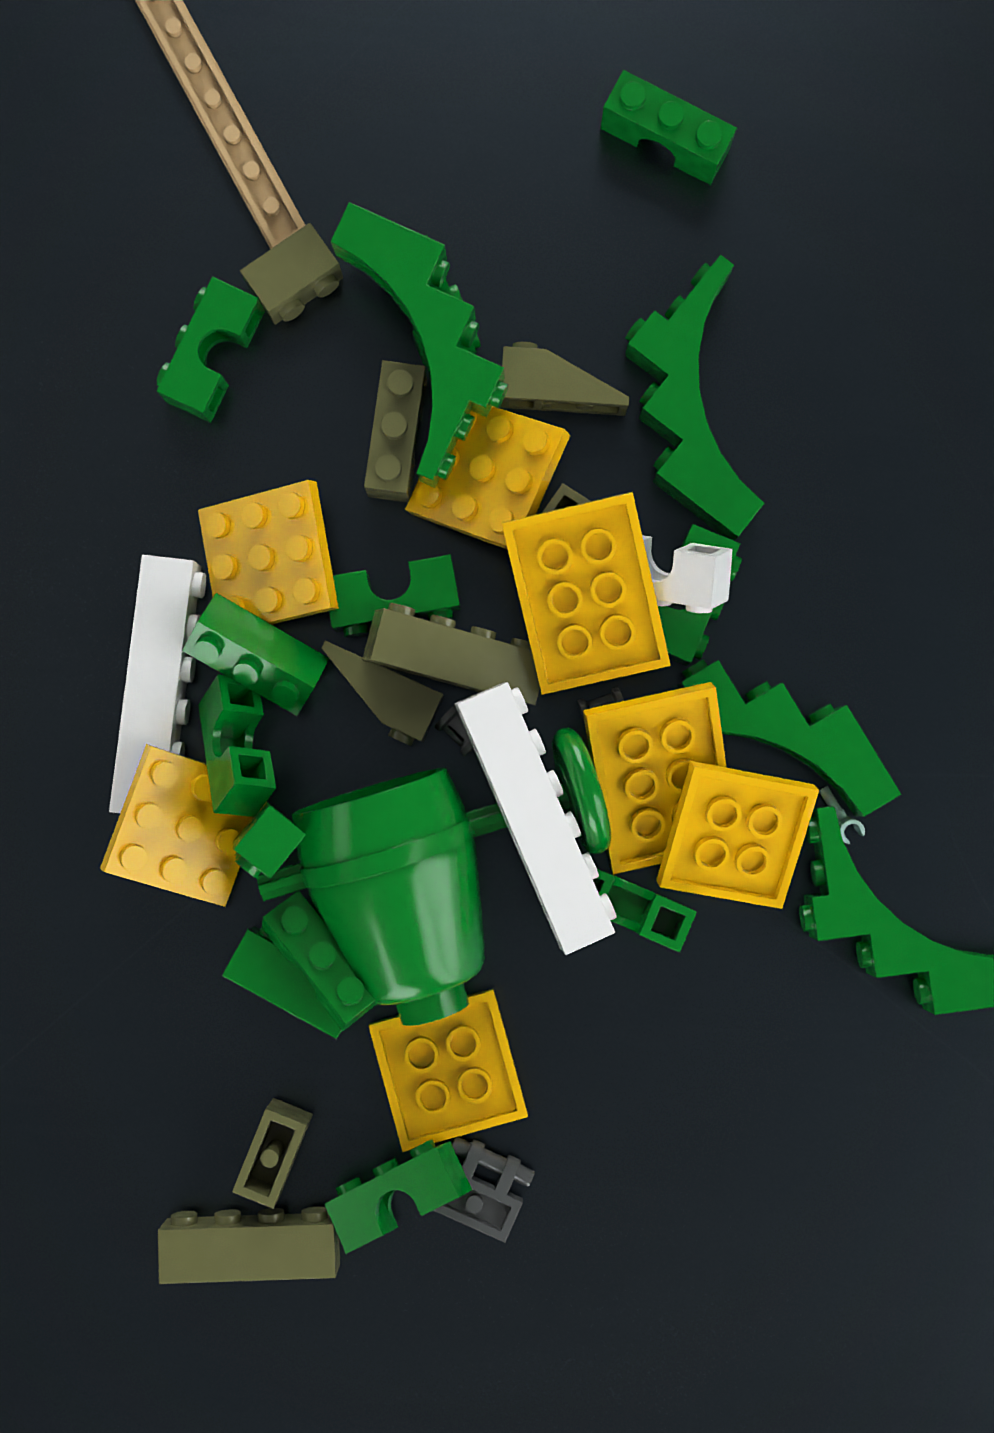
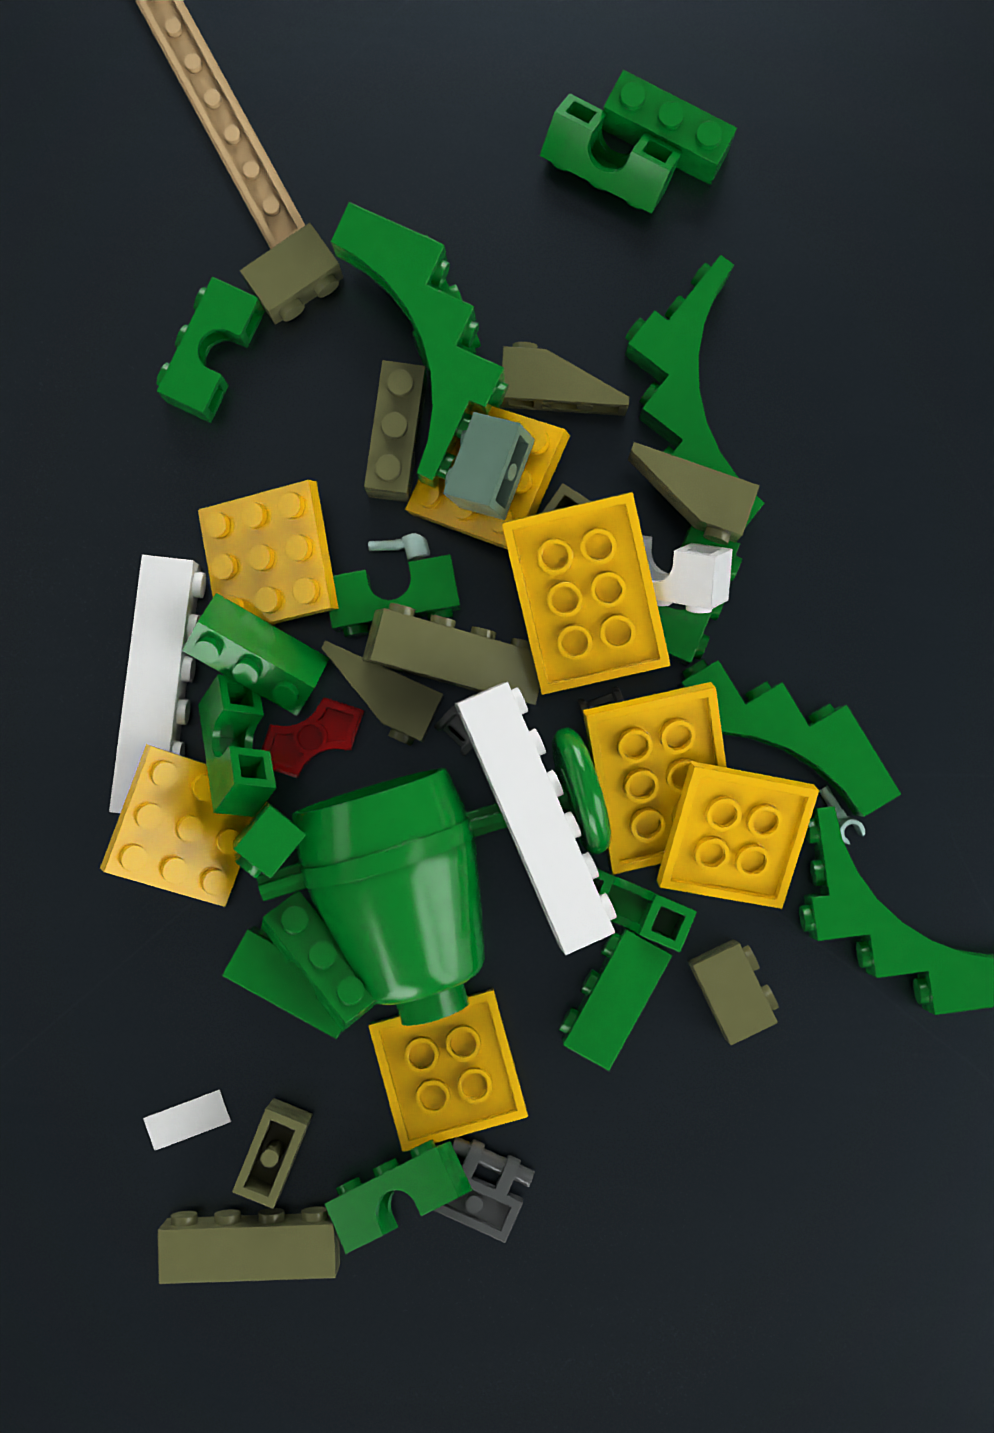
(187, 1120): none -> white sticker
(328, 728): none -> red tile
(414, 545): none -> light aqua hand
(488, 465): none -> sand green brick
(578, 146): none -> green arch
(614, 997): none -> green brick
(702, 495): none -> olive slope
(733, 990): none -> olive brick

